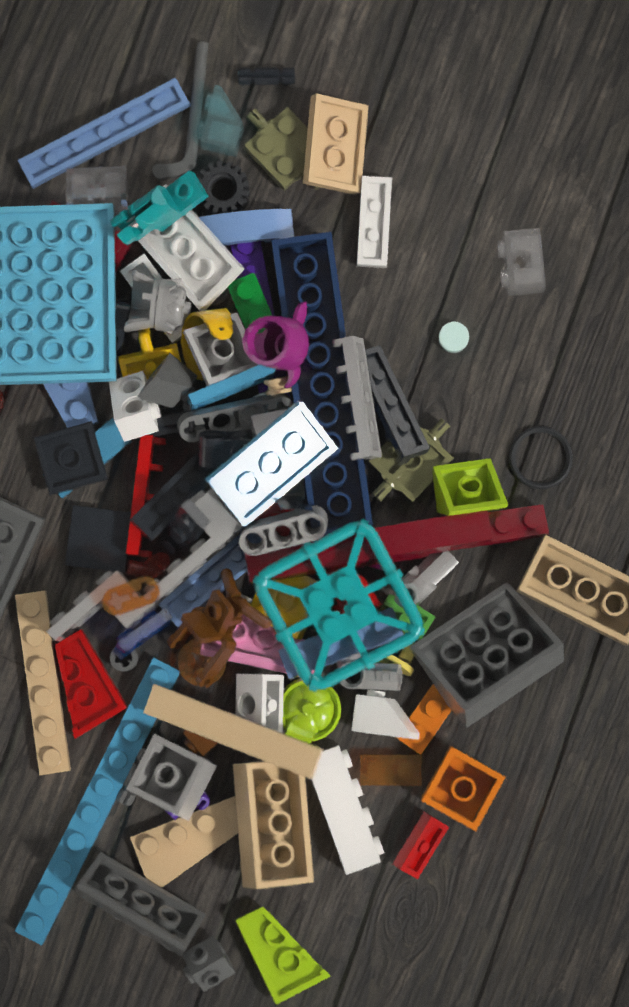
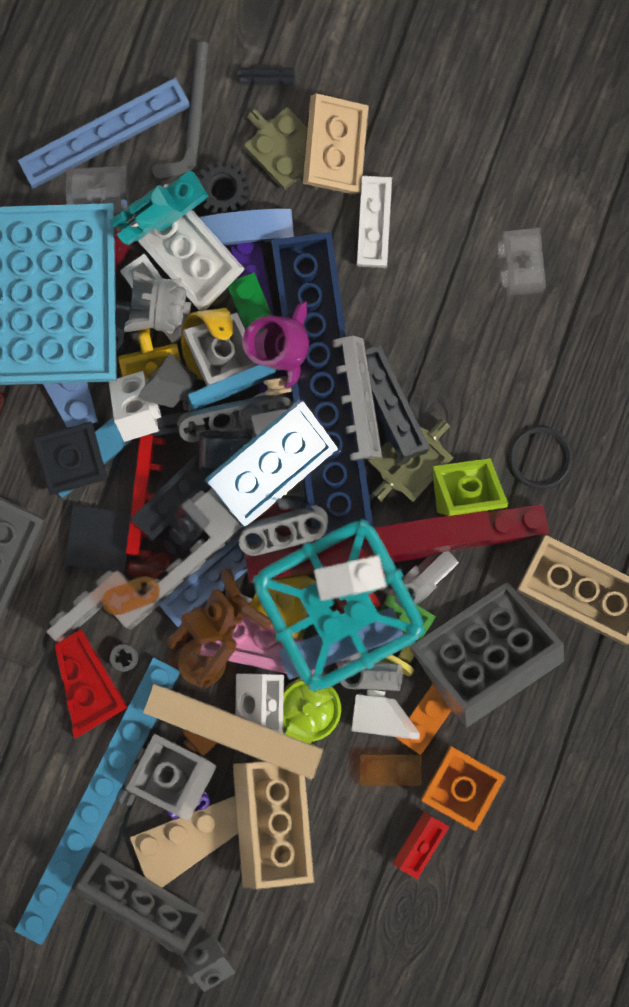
(42, 683): tan plate -> none
(151, 625): clear blue plate -> none
(223, 125): clear light blue slope -> none
(278, 956): lime wing -> none
(344, 813): white brick -> none
(349, 578): none -> white slope
(453, 337): light aqua tile -> none

